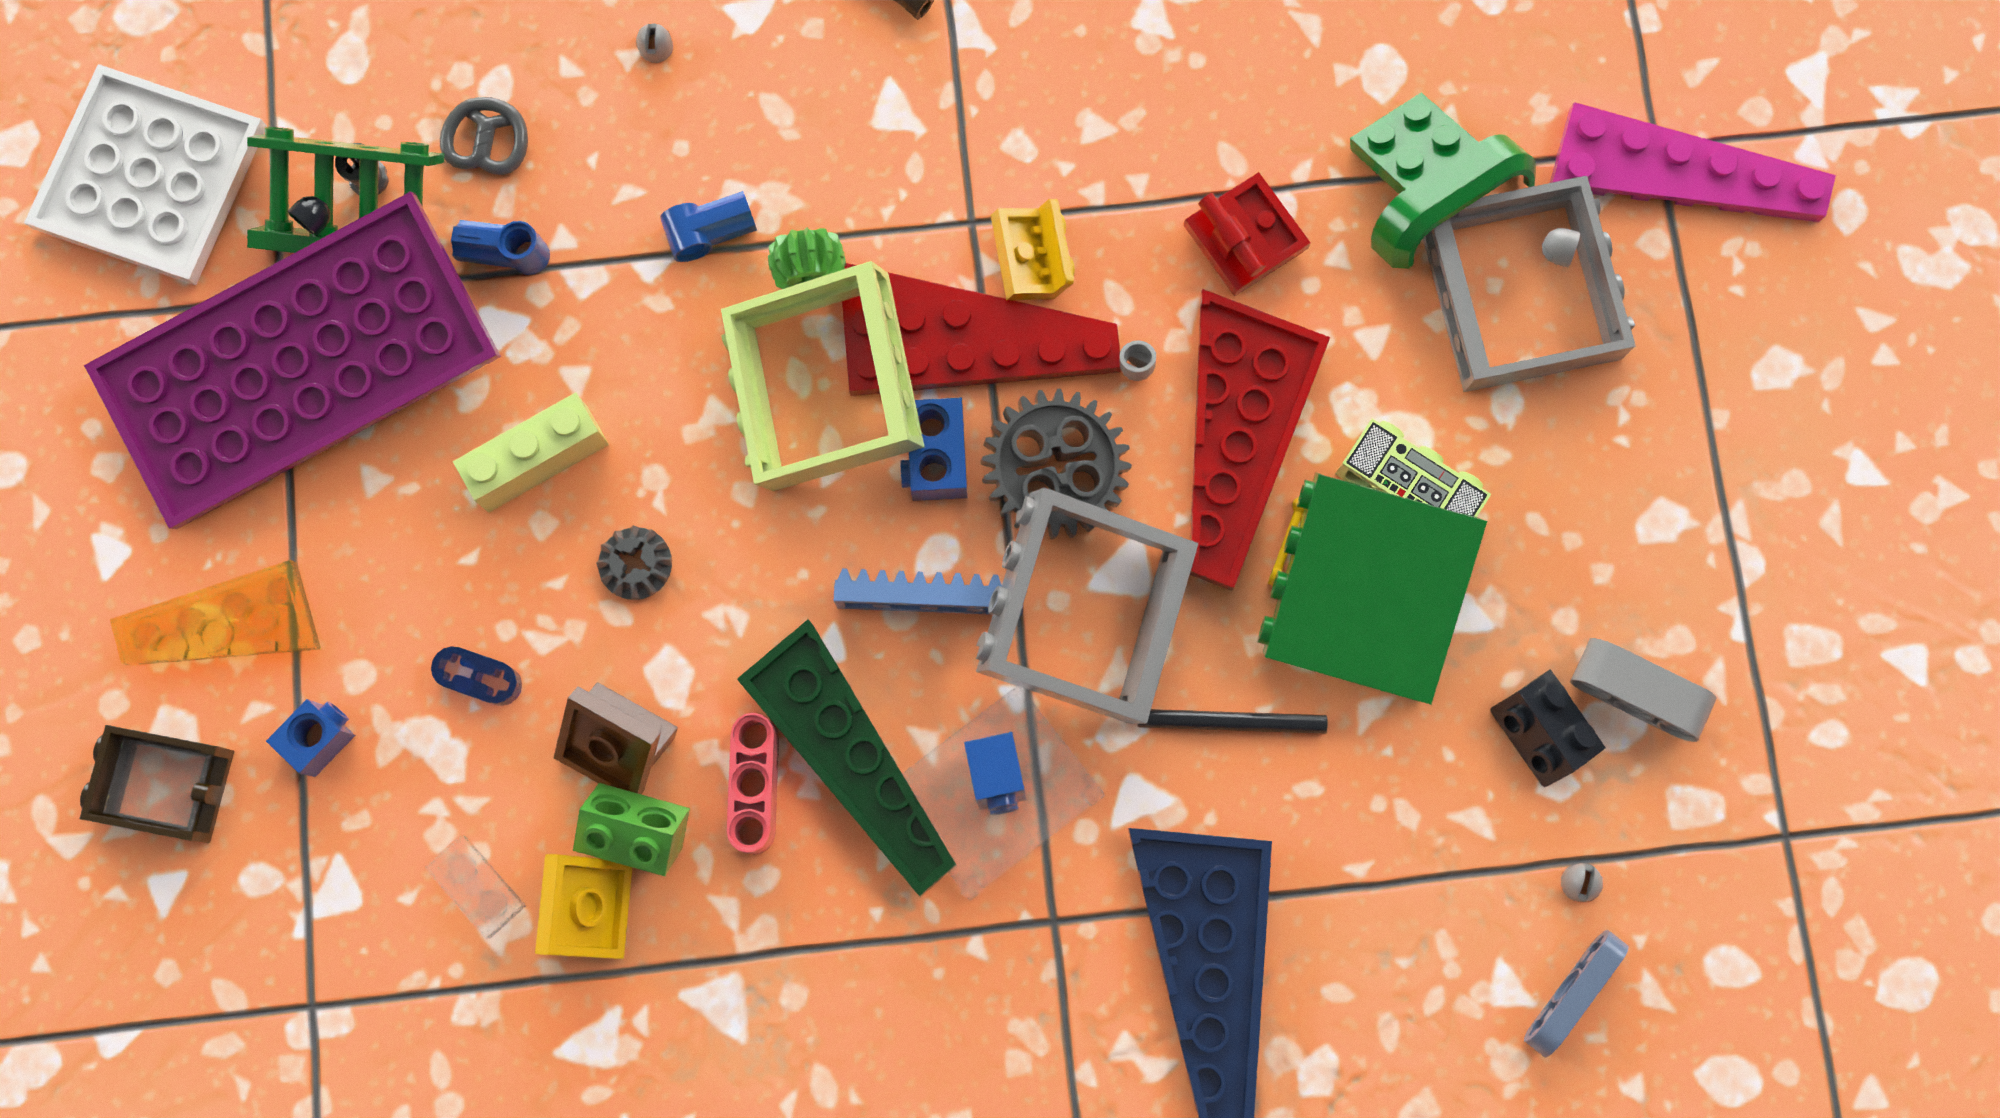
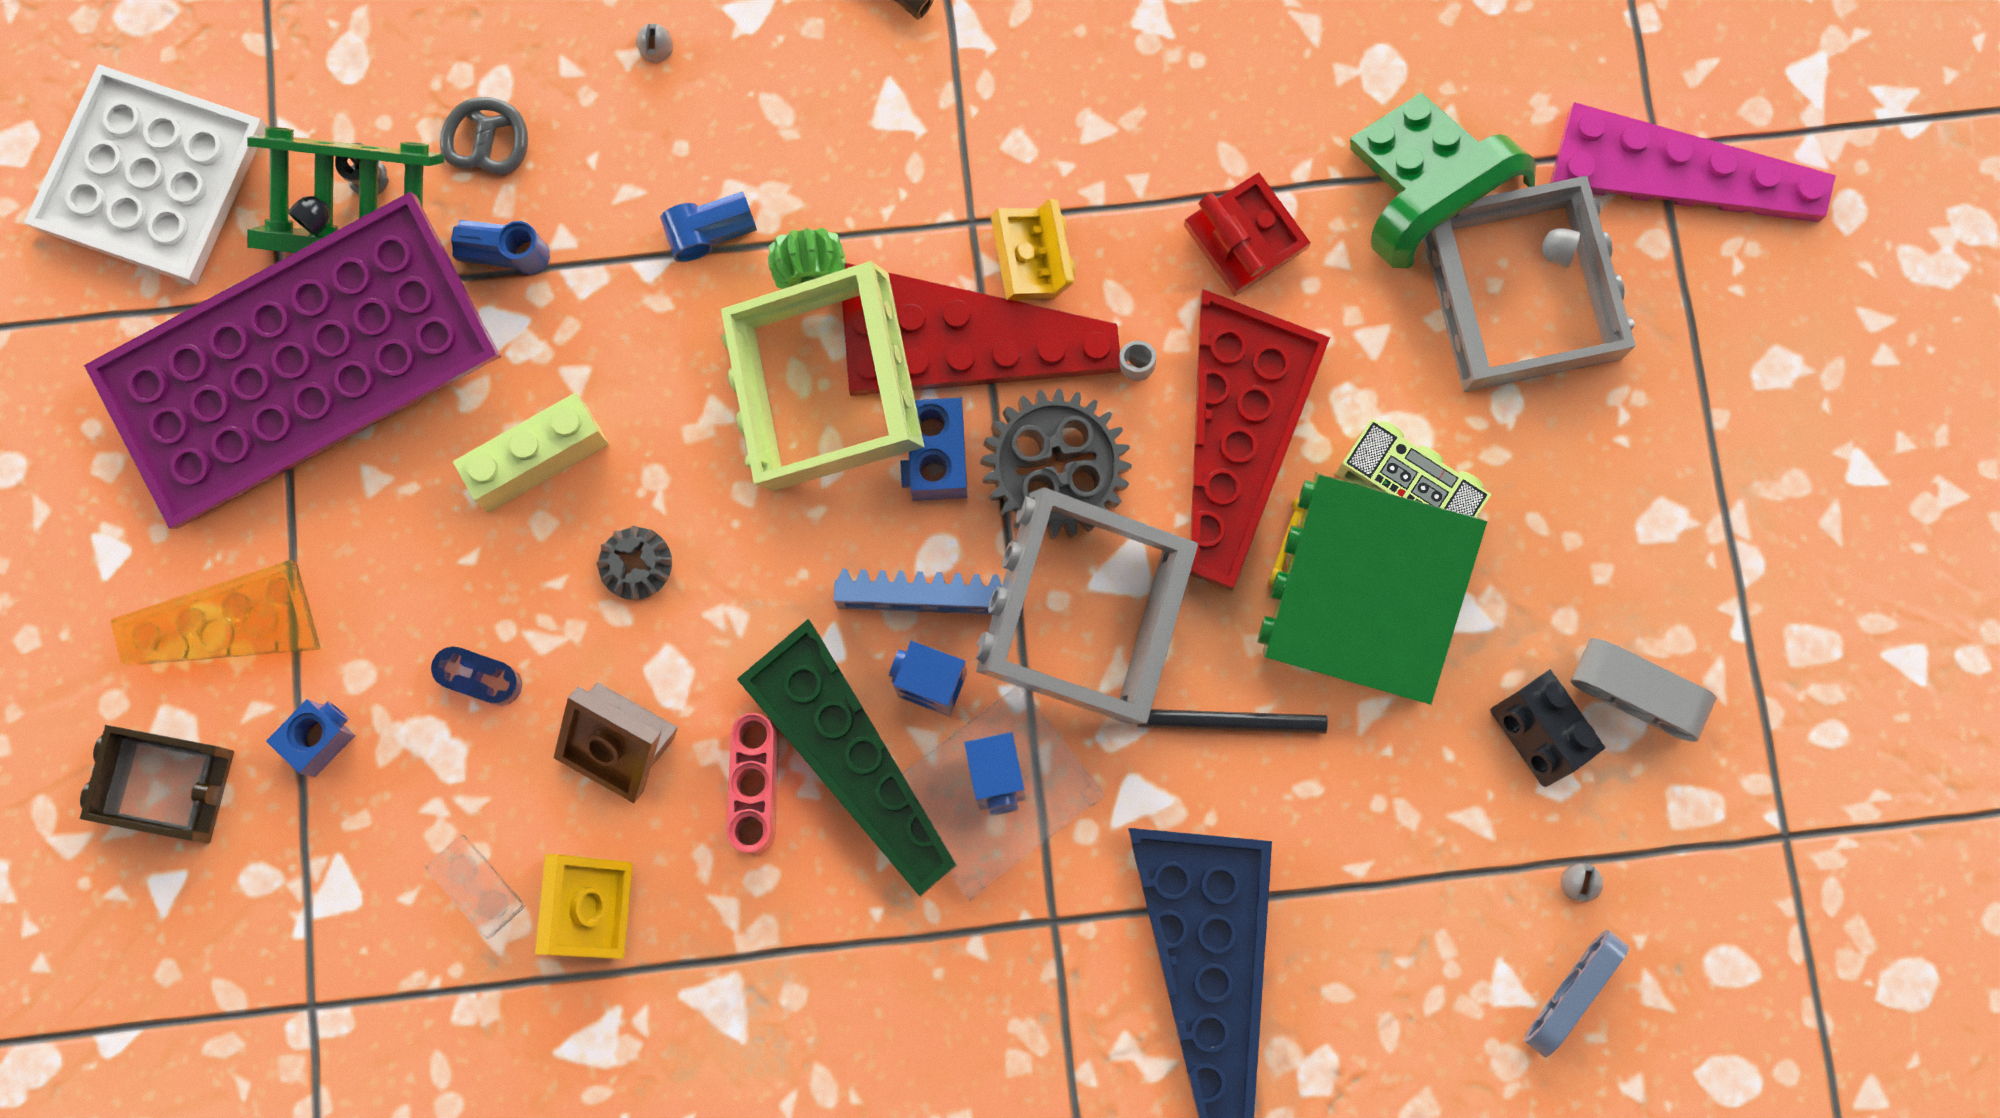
(631, 829): bright green brick -> none
(928, 677): none -> blue brick

